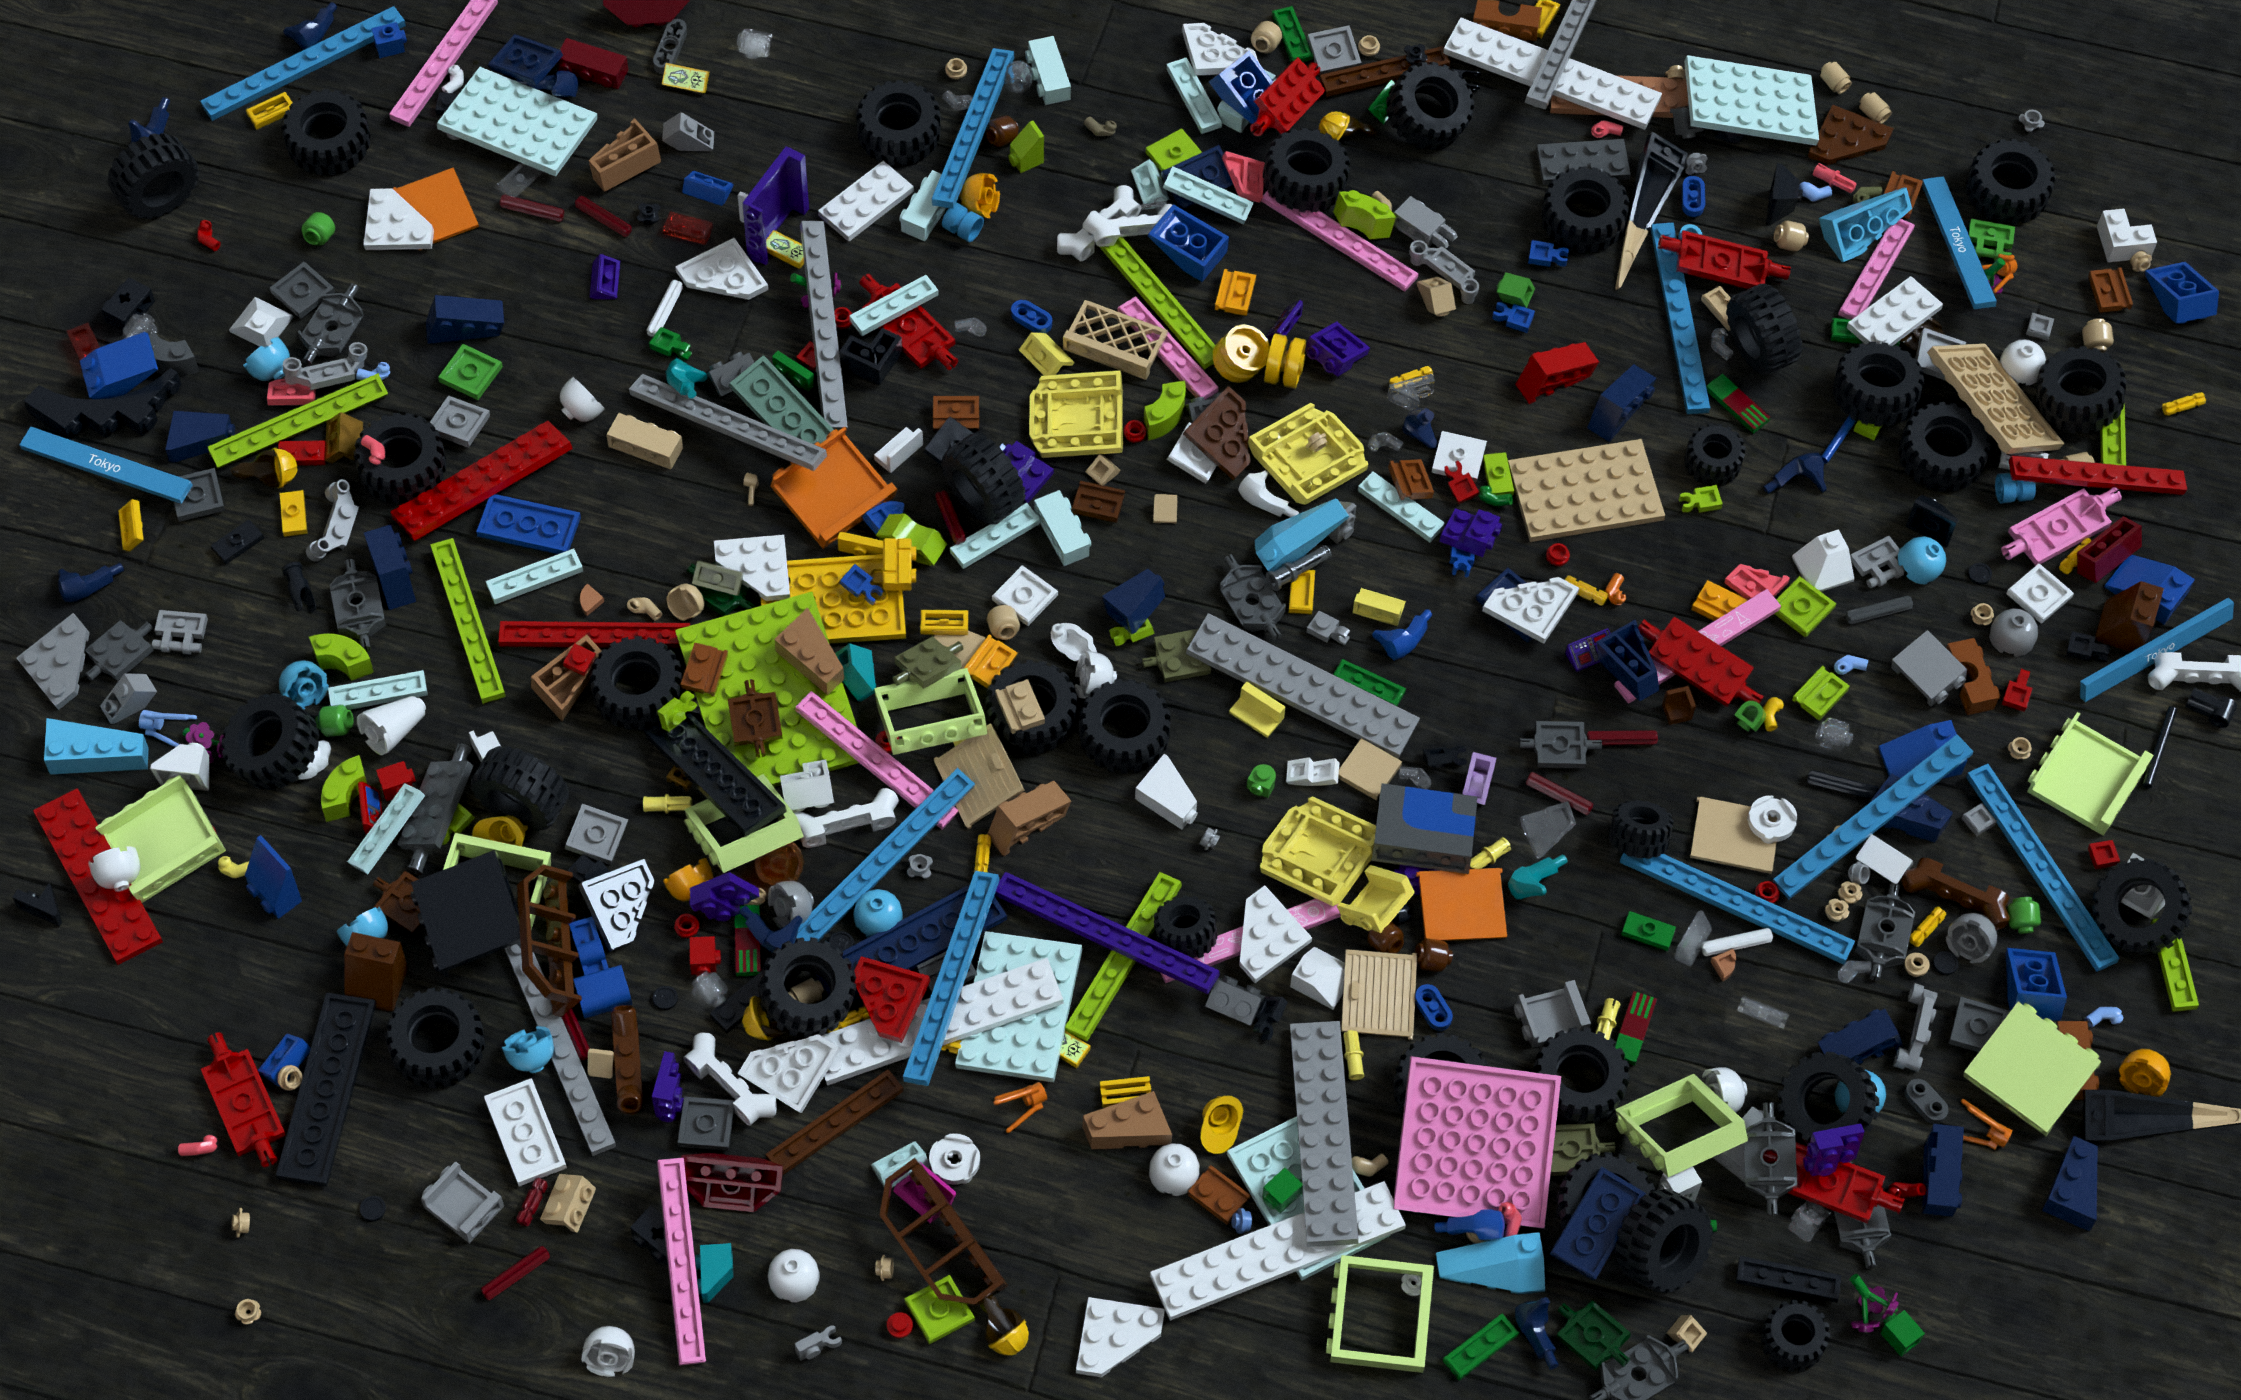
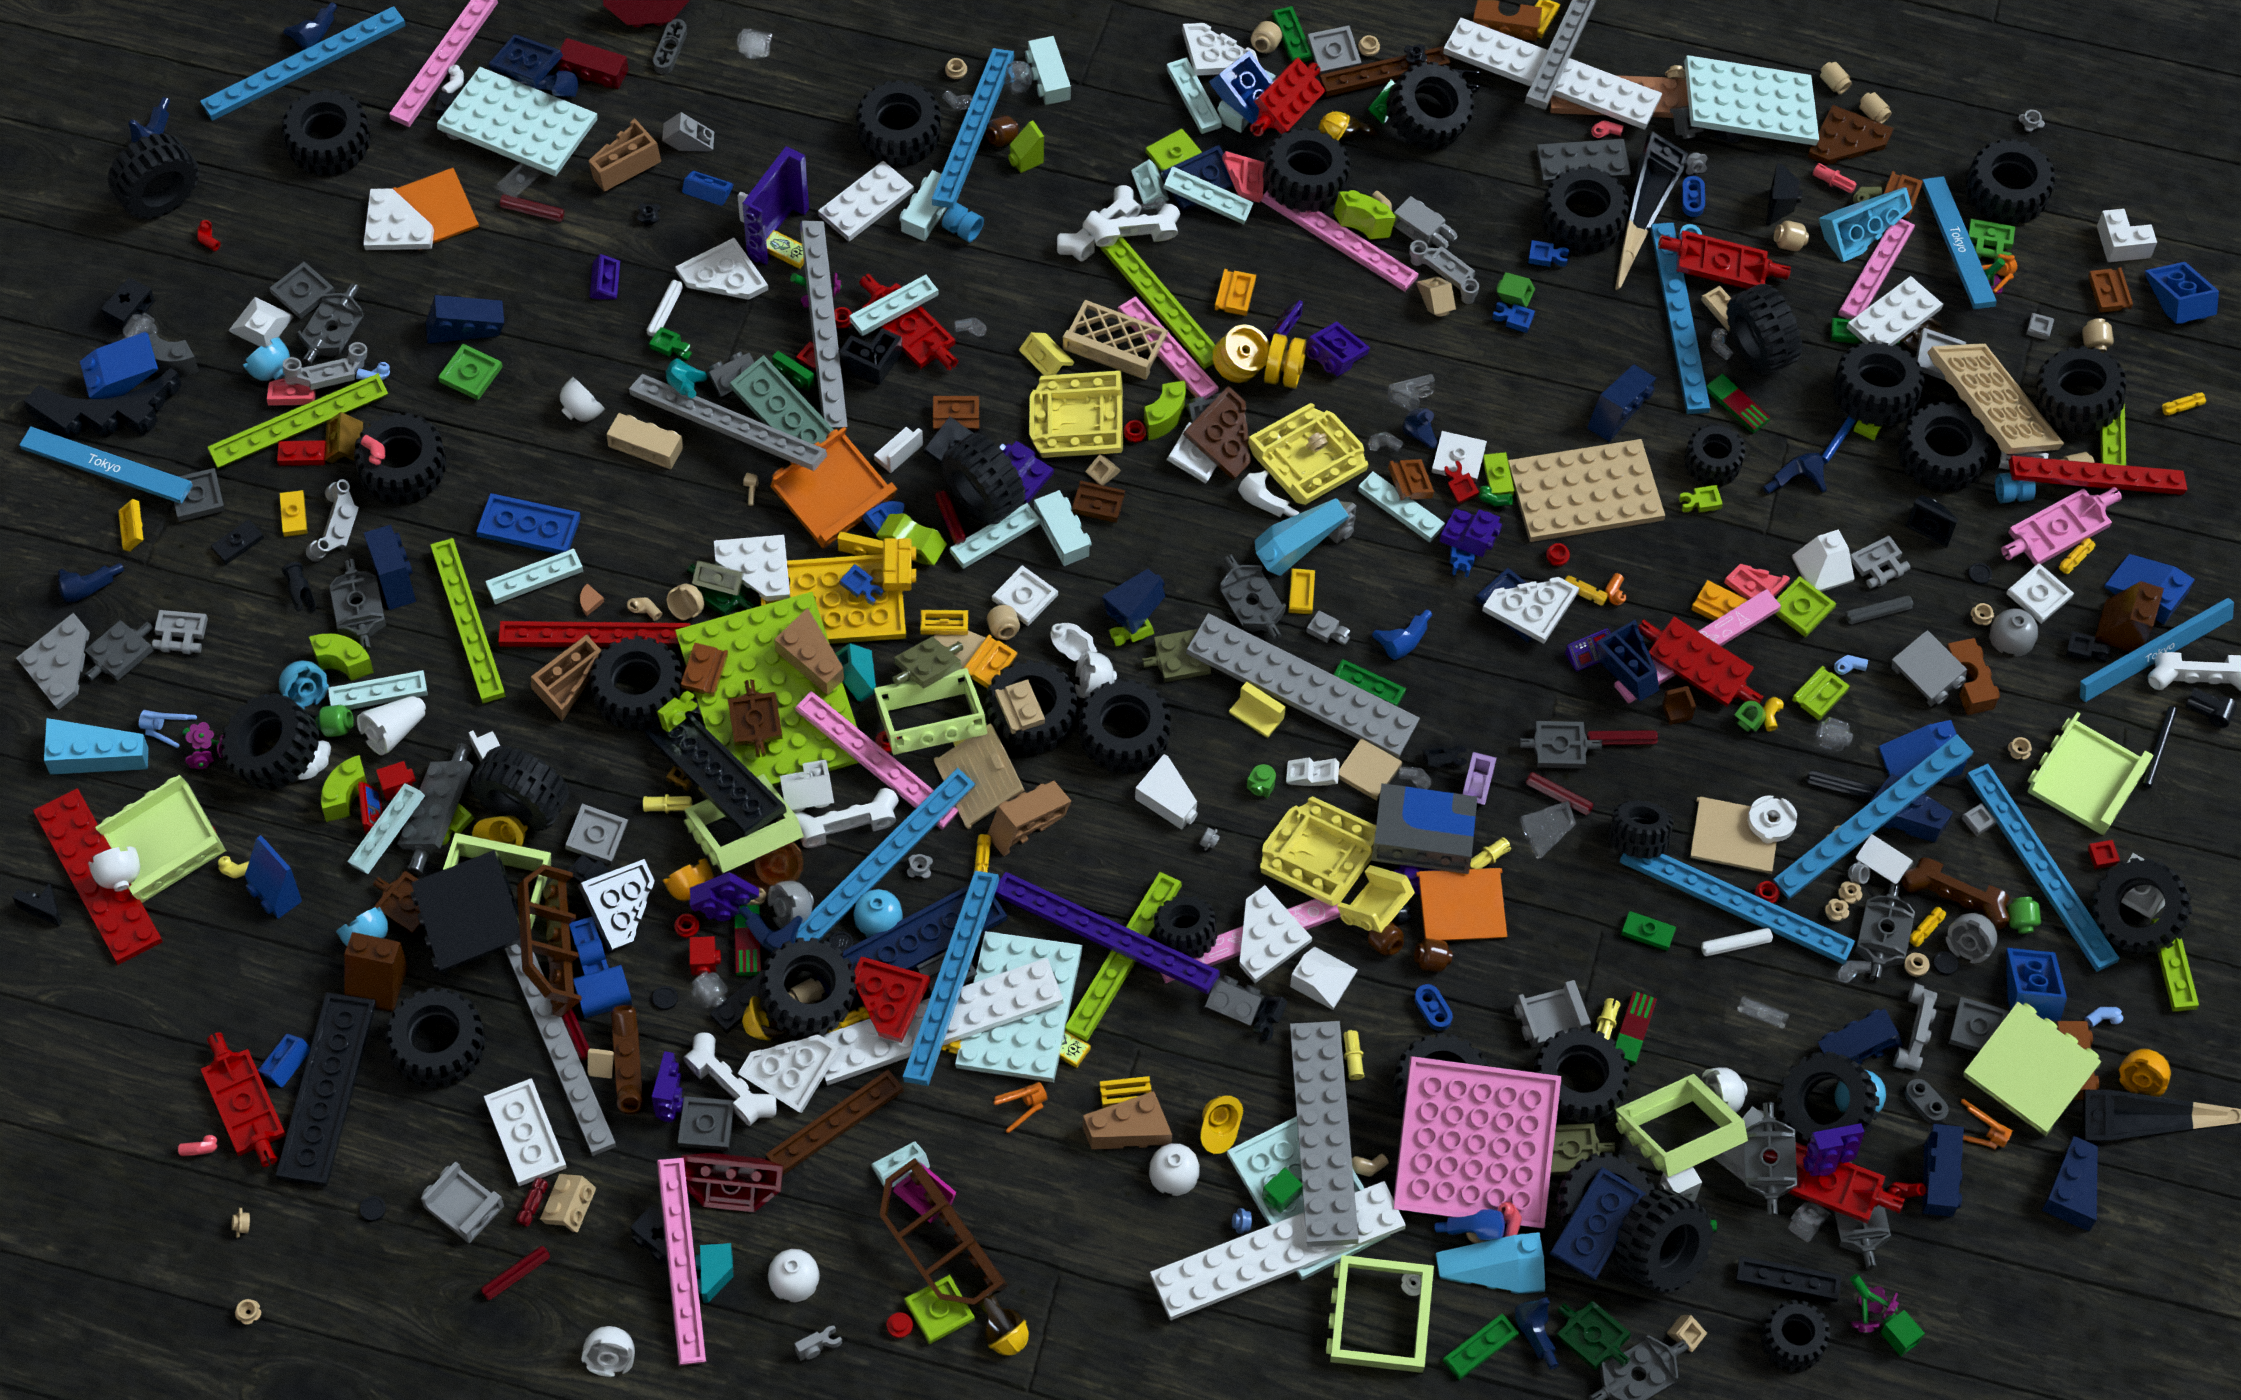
(83, 340): clear red plate -> none
(128, 697): light grey slope -> none
(188, 761): white slope -> none
(194, 432): dark blue slope -> none
(271, 467): dark brown piece -> none
(272, 113): yellow tile -> none
(295, 1077): tan plate -> none
(318, 228): bright green head -> none
(389, 39): blue brick -> none
(459, 421): light grey plate -> none
(481, 480): red plate -> none
(529, 1050): medium azure cylinder -> none
(579, 659): red plate -> none
(603, 216): dark red axle -> none
(685, 78): tile -> none
(687, 228): clear red plate -> none
(884, 1268): tan plate -> none
(946, 1148): white plate -> none
(980, 194): light orange cylinder -> none
(1033, 316): blue plate -> none
(1100, 130): dark tan arm -> none
(1115, 1334): white plate -> none
(1165, 508): tan slope -> none
(1189, 242): blue slope -> none
(1218, 1194): dark orange plate -> none
(1290, 571): dark grey pin -> none
(1378, 607): light yellow panel -> none
(1379, 993): tan piece -> none
(1412, 374): yellow axle -> none
(1526, 879): teal animal -> none
(1556, 368): red wedge -> none
(1693, 939): clear slope -> none
(1724, 964): nougat tile -> none
(1814, 193): light blue arm -> none
(1922, 559): medium azure cylinder -> none
(2017, 692): red plate -> none
(2023, 361): white cylinder -> none
(2109, 549): dark red brick -> none
(2141, 261): tan plate -> none

